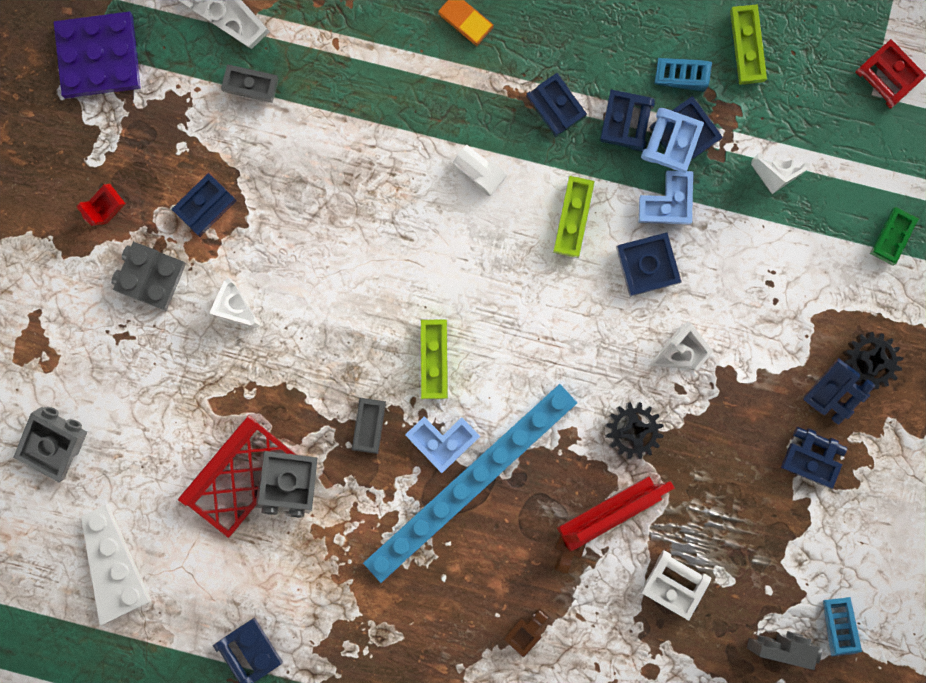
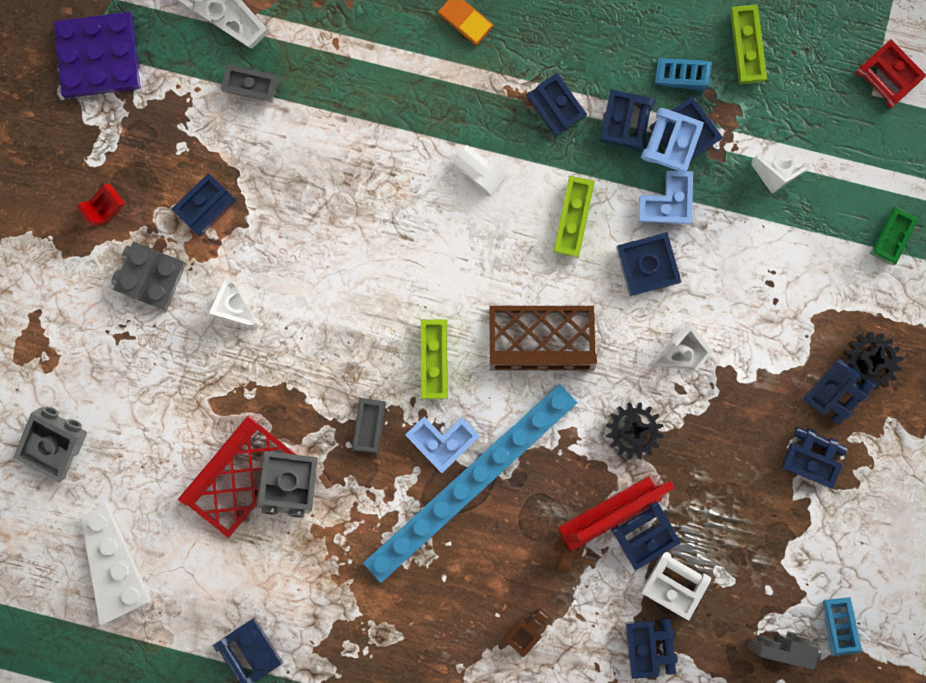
(548, 359): none -> reddish brown fence
(642, 648): none -> dark blue plate
(650, 542): none -> dark blue plate

